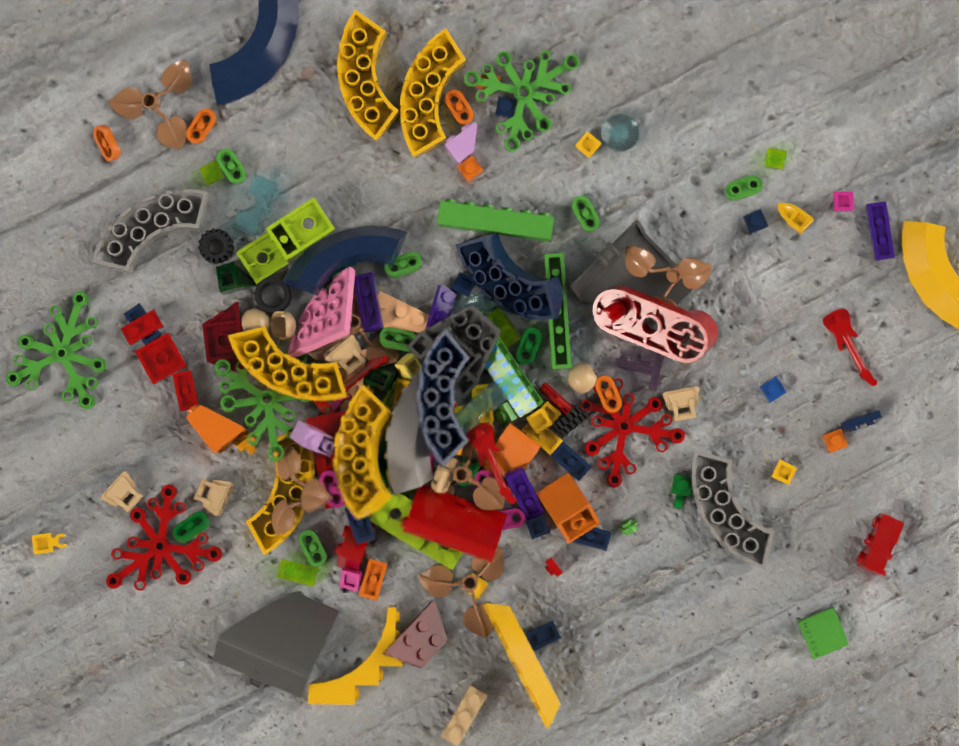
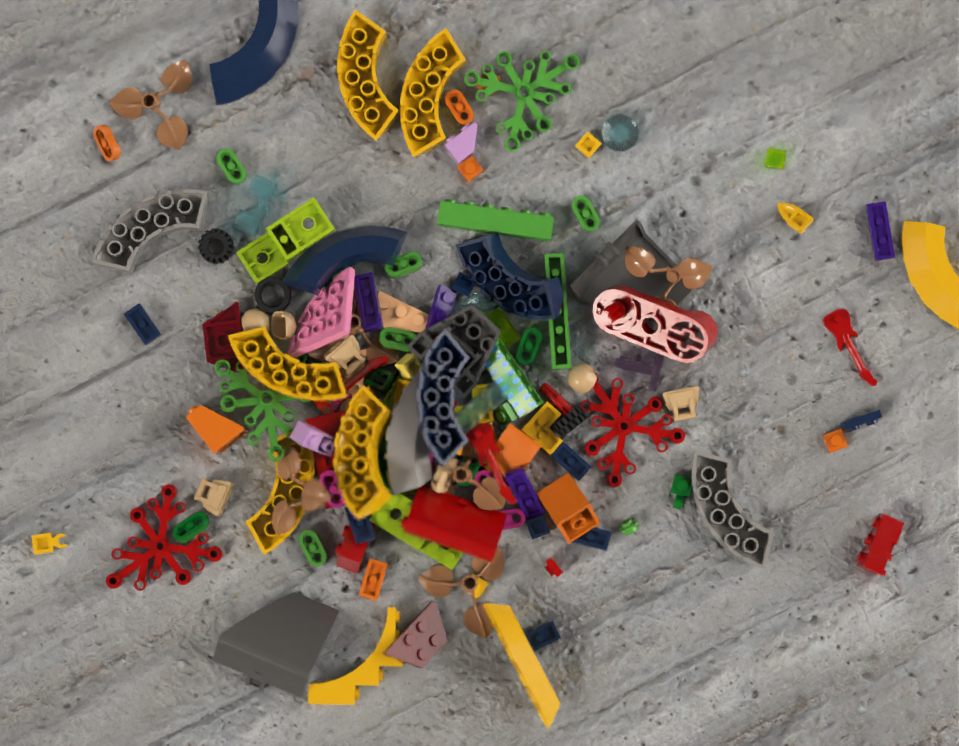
(69, 331): bright green plant -> none
(119, 490): tan piece -> none
(142, 327): red plate -> none
(161, 358): red plate -> none
(185, 390): red plate -> none
(200, 126): orange plate -> none
(211, 173): clear neon green plate -> none
(233, 279): dark green slope -> none
(242, 444): light orange tile -> none
(298, 572): clear neon green plate -> none
(350, 579): dark pink plate -> none
(464, 715): tan arch -> none
(505, 107): dark blue plate -> none
(539, 420): yellow plate -> none
(608, 394): orange plate -> none
(744, 188): bright green plate -> none
(755, 221): dark blue plate -> none
(772, 389): blue plate -> none
(784, 472): yellow plate -> none
(823, 632): bright green slope -> none
(843, 201): dark pink plate -> none

